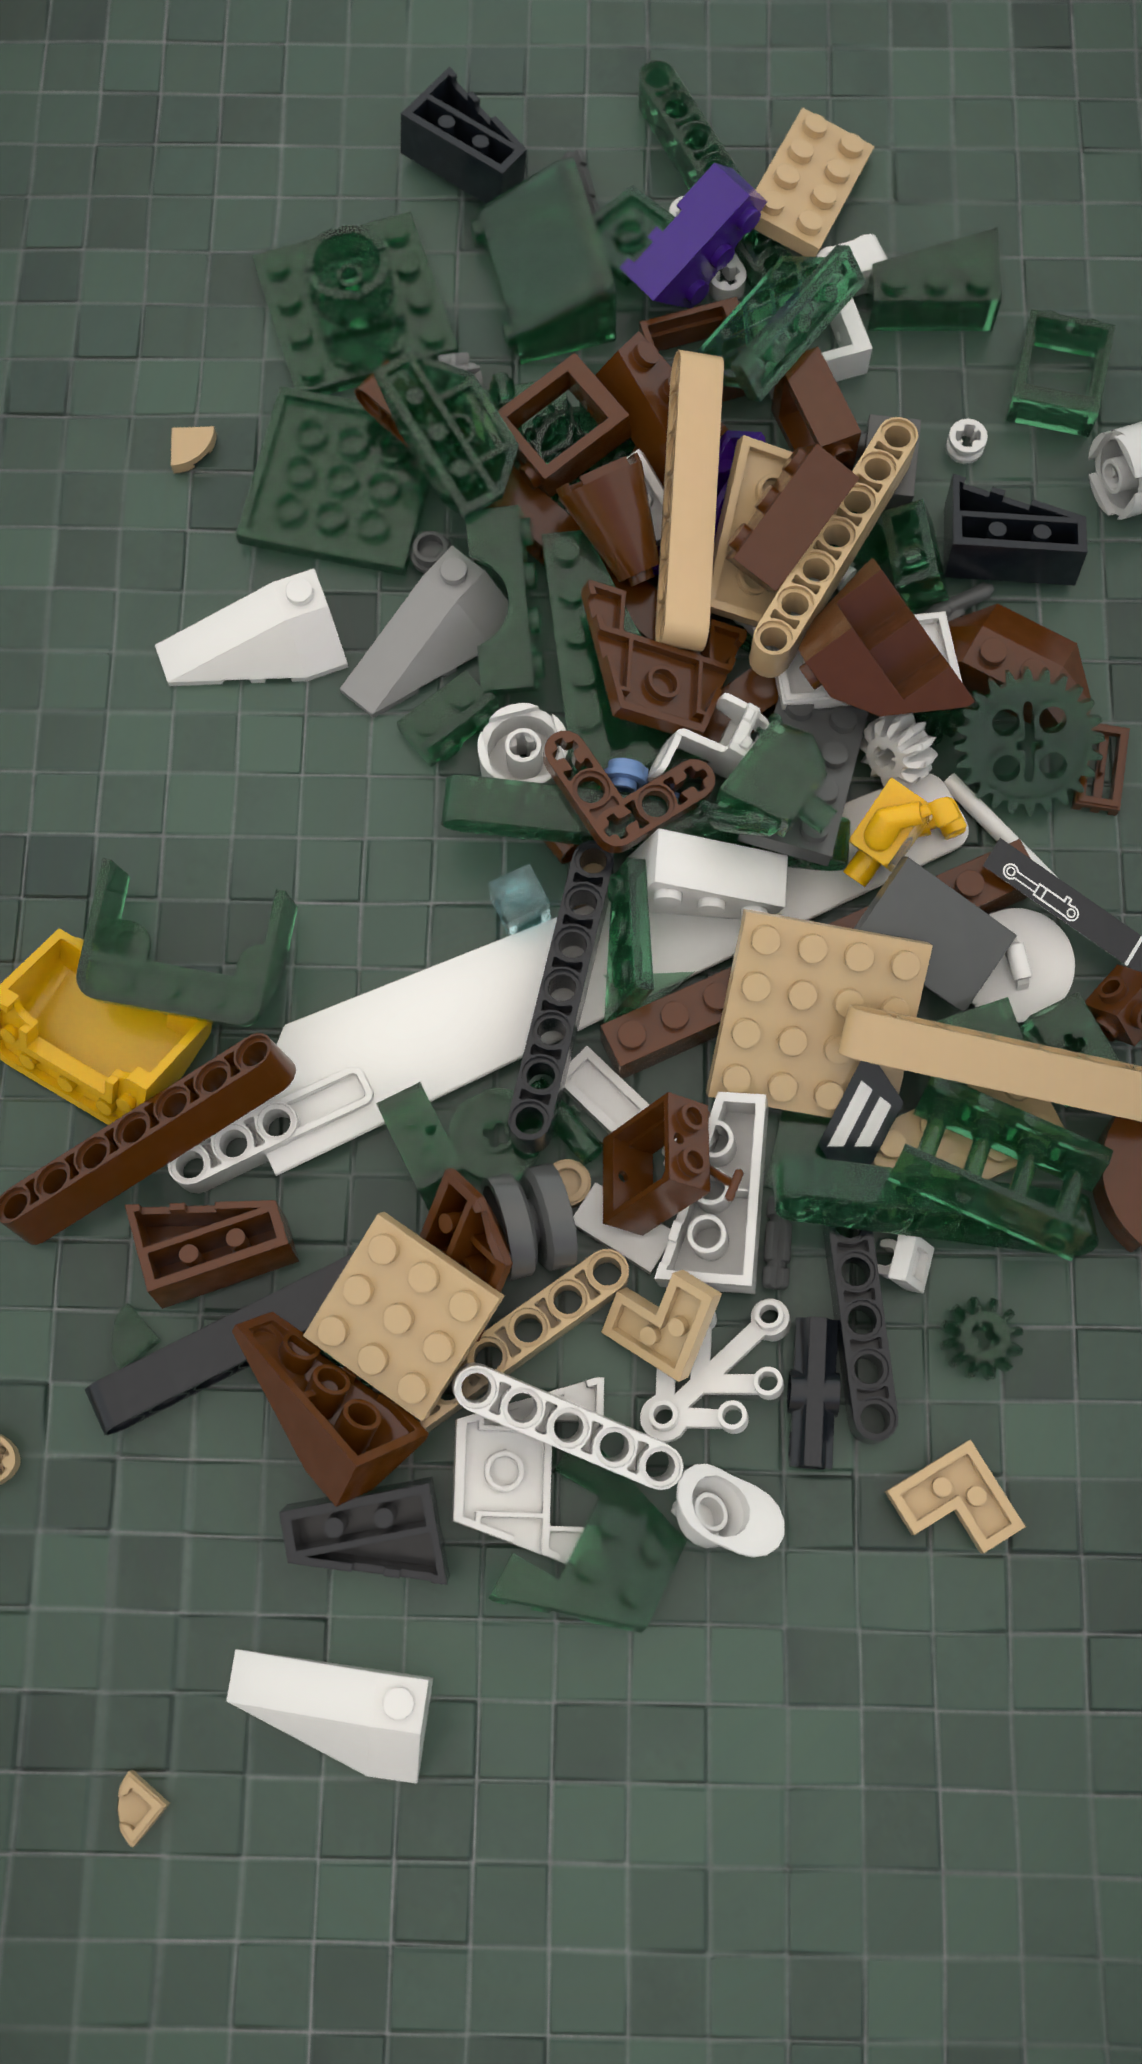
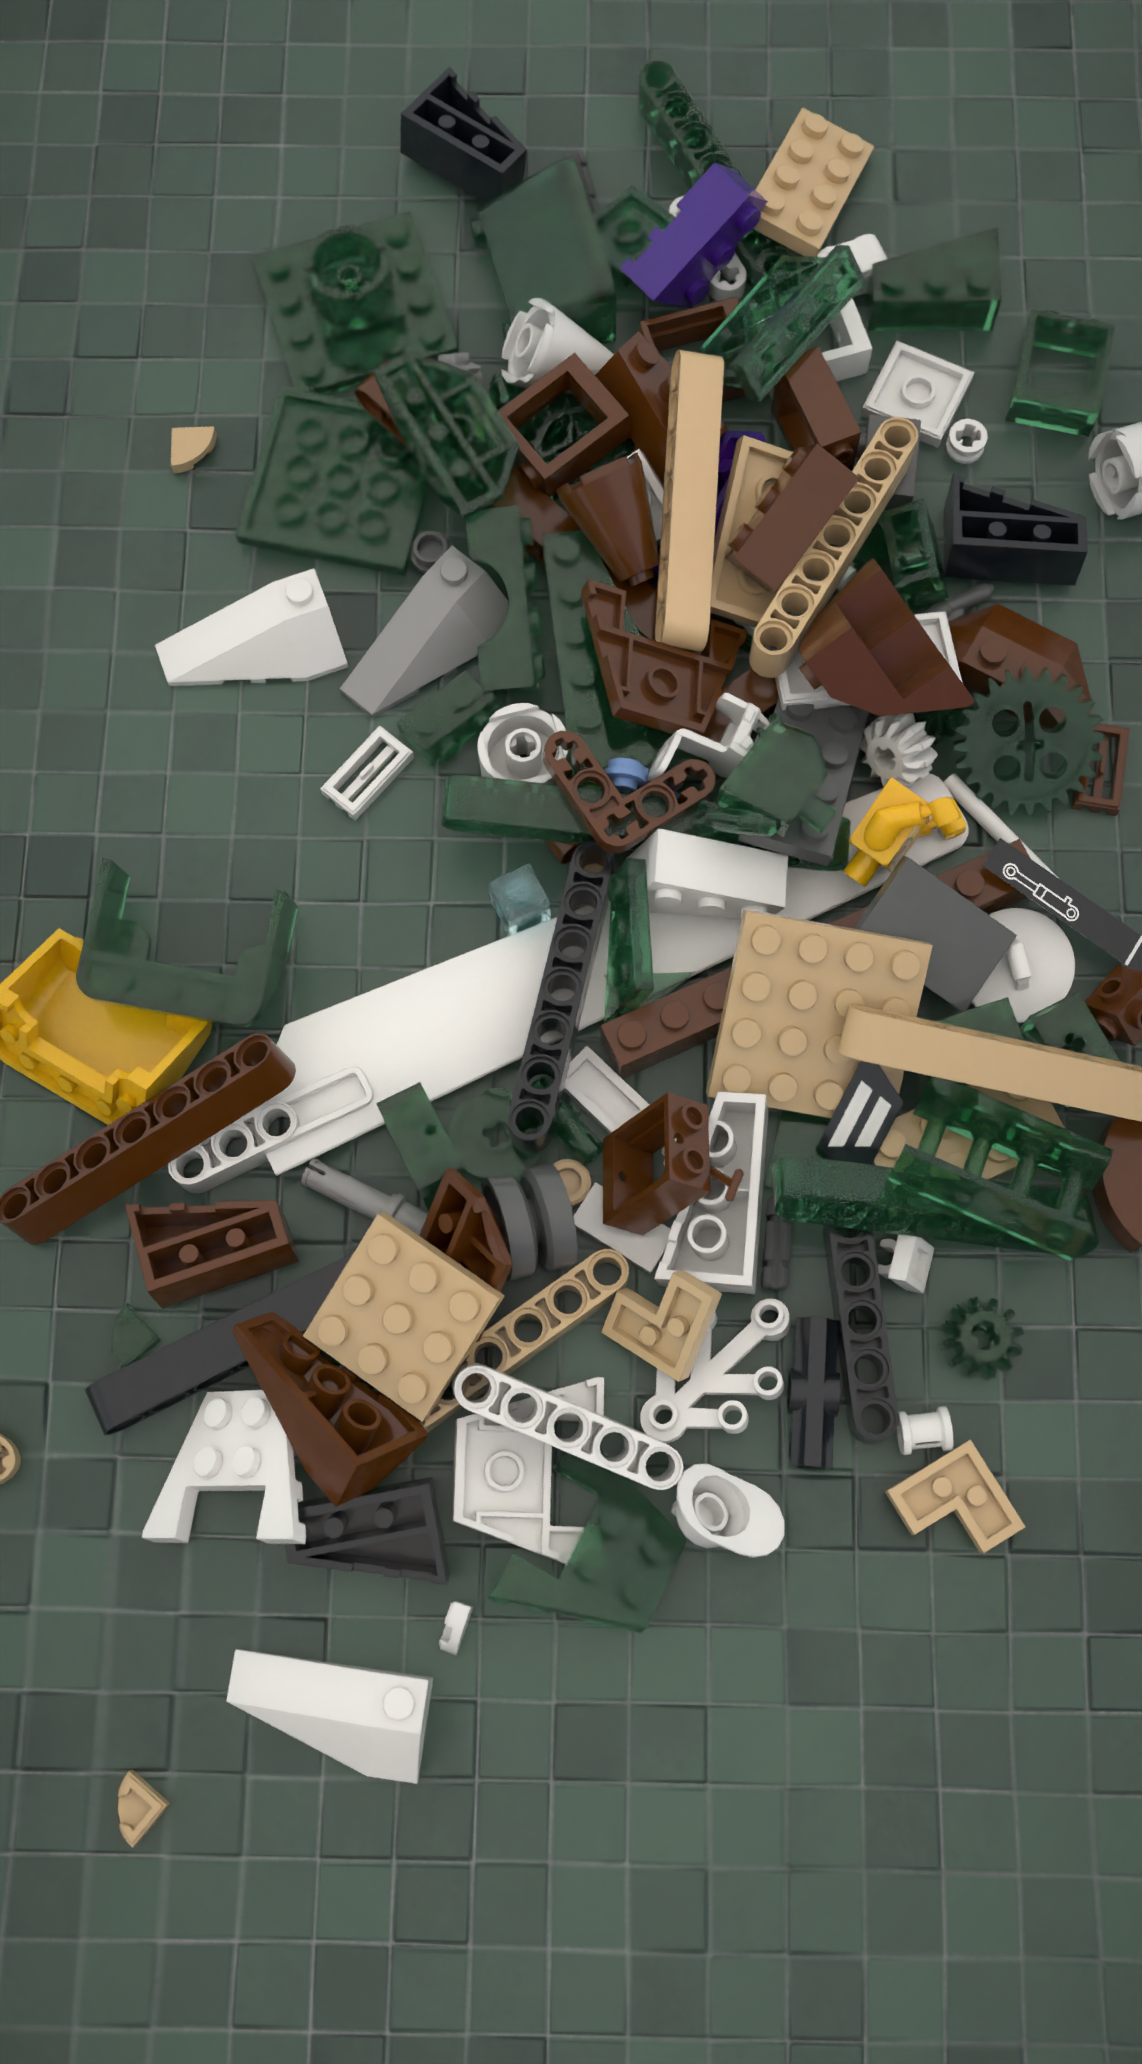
(232, 1448): none -> white wing
(362, 1196): none -> light grey pin
(379, 784): none -> white tile
(455, 1627): none -> white tile
(543, 341): none -> white cone
(919, 388): none -> white tile
(924, 1431): none -> white bush

